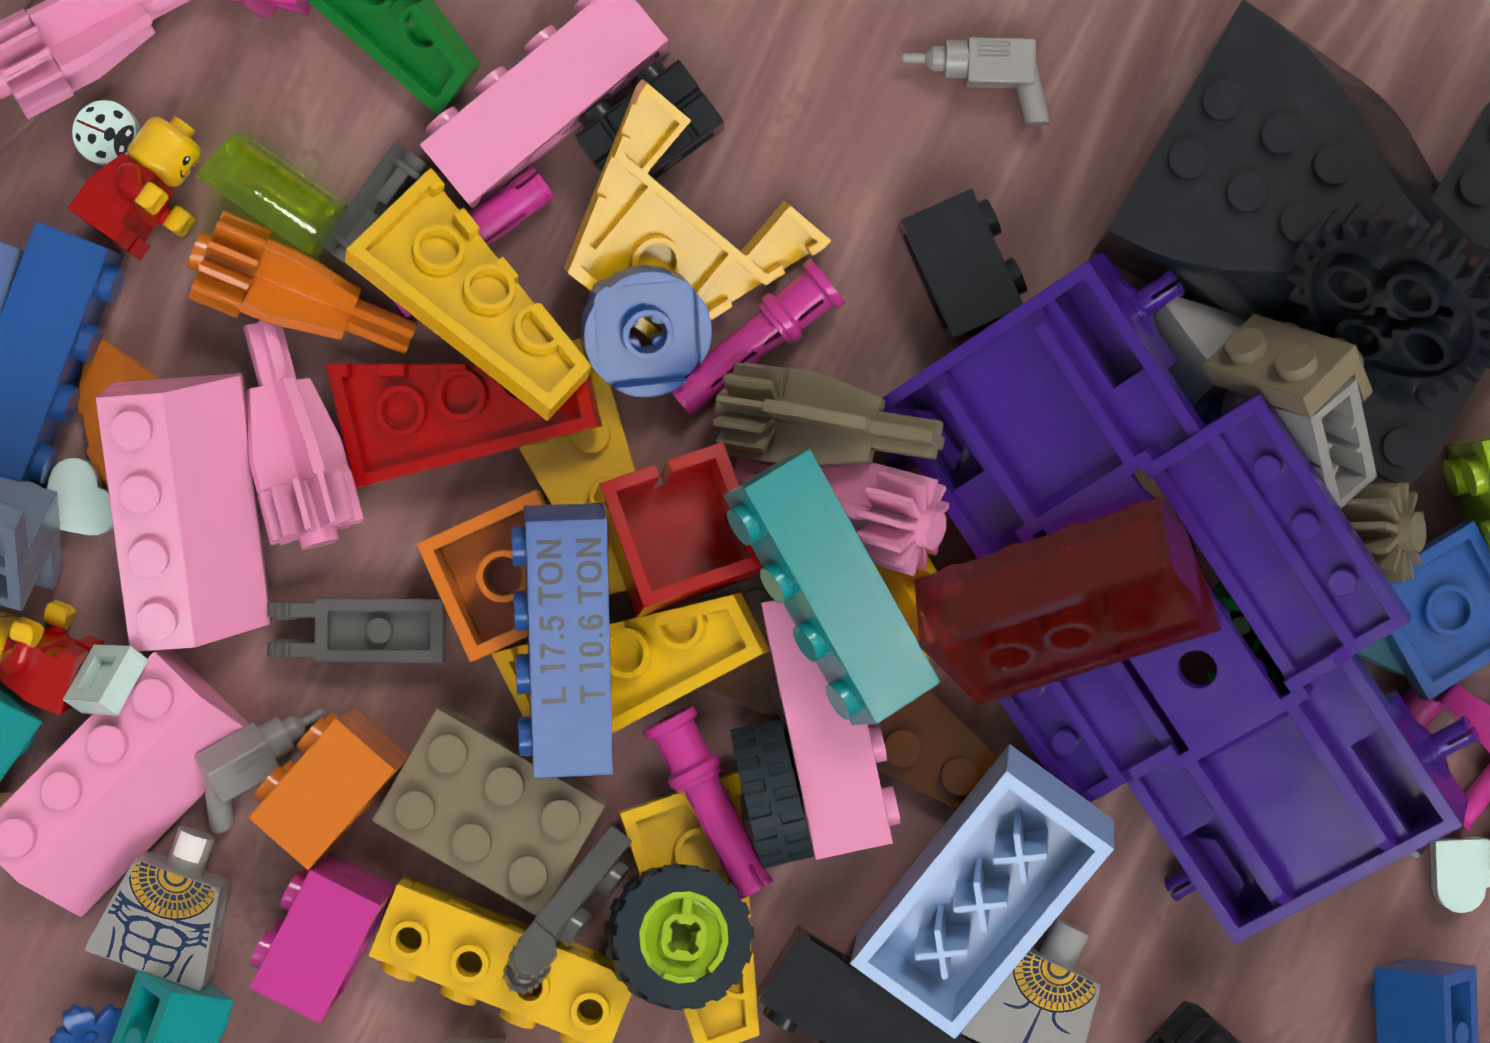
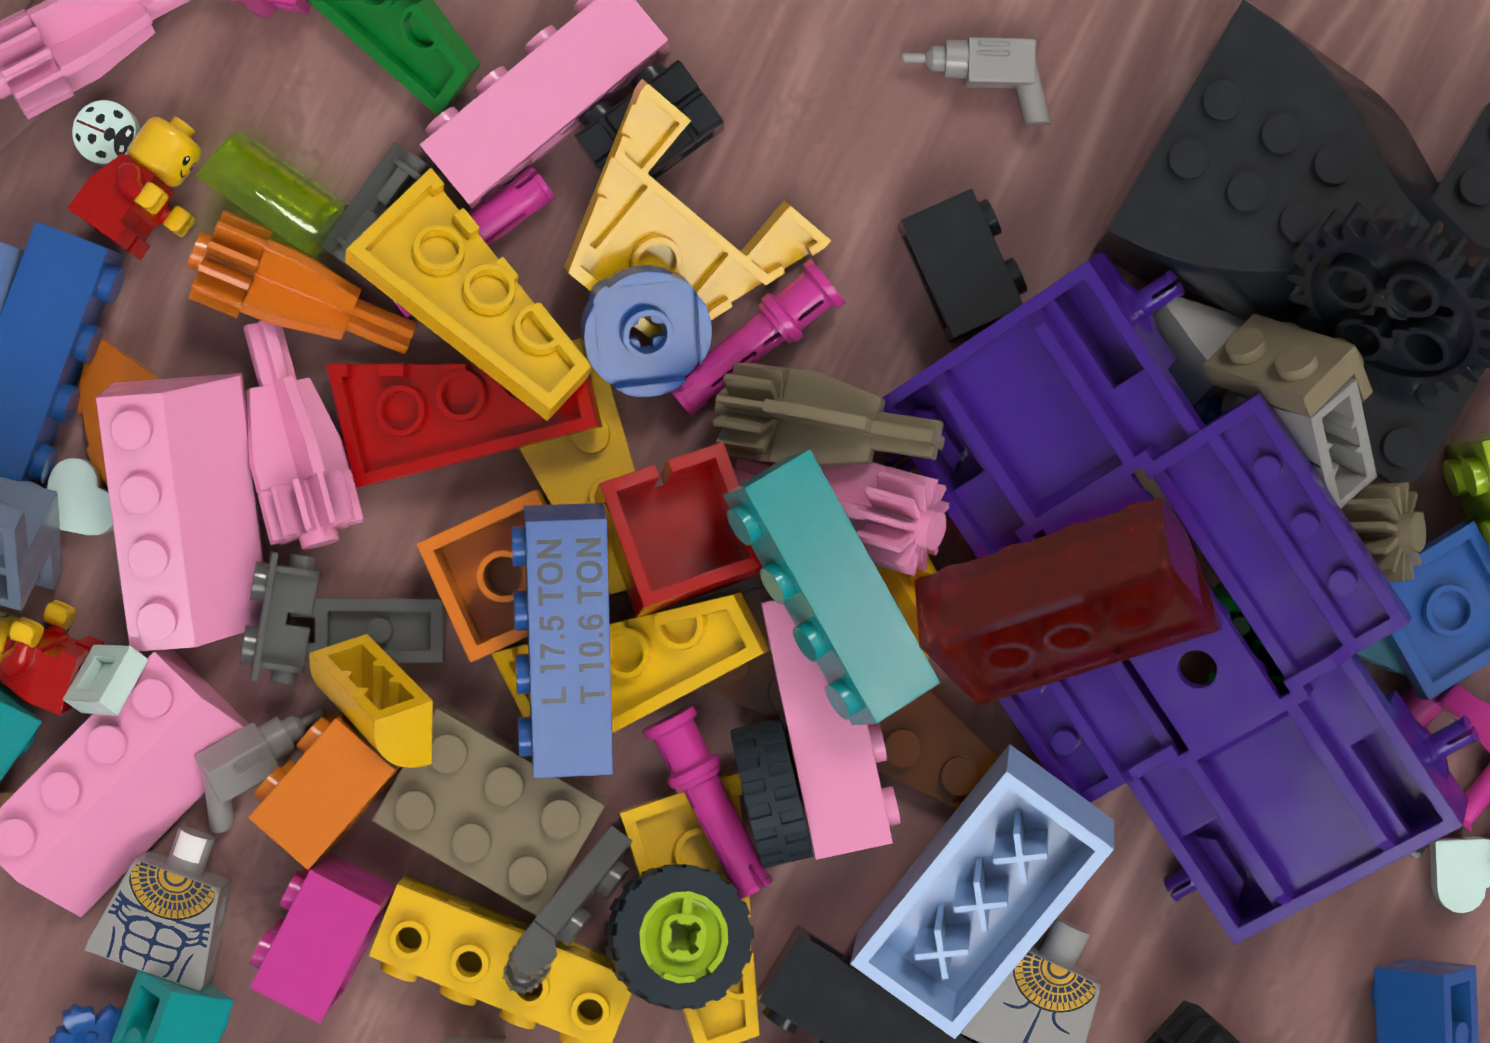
(274, 642): none -> dark grey hinge
(377, 699): none -> yellow brick

